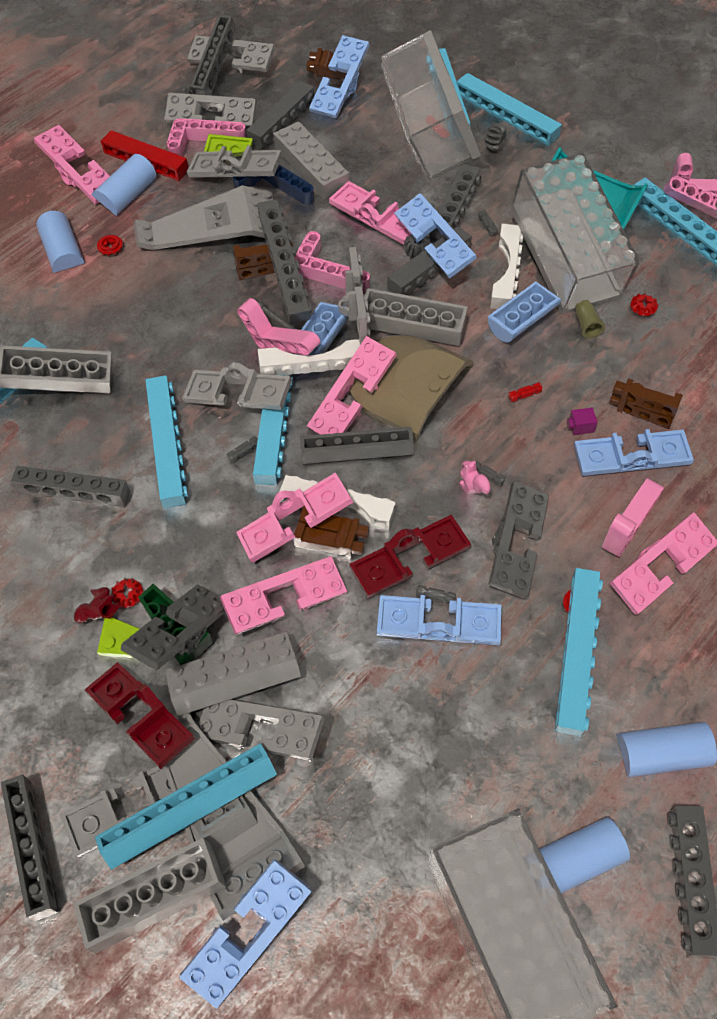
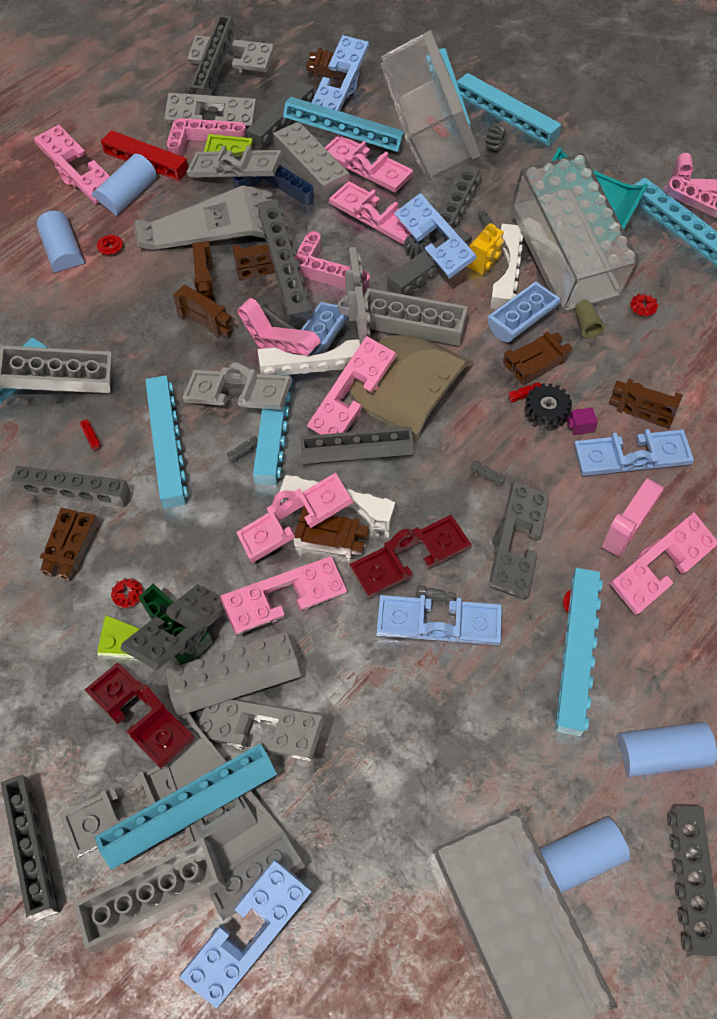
(68, 542): none -> reddish brown hips
(90, 434): none -> red axle
(99, 607): dark red animal -> none
(202, 263): none -> reddish brown hips
(203, 310): none -> reddish brown hips
(343, 124): none -> medium azure brick
(383, 171): none -> bright pink plate
(473, 481): bright pink animal -> none
(487, 248): none -> yellow hinge
(537, 357): none -> reddish brown hips
(546, 417): none -> black bush

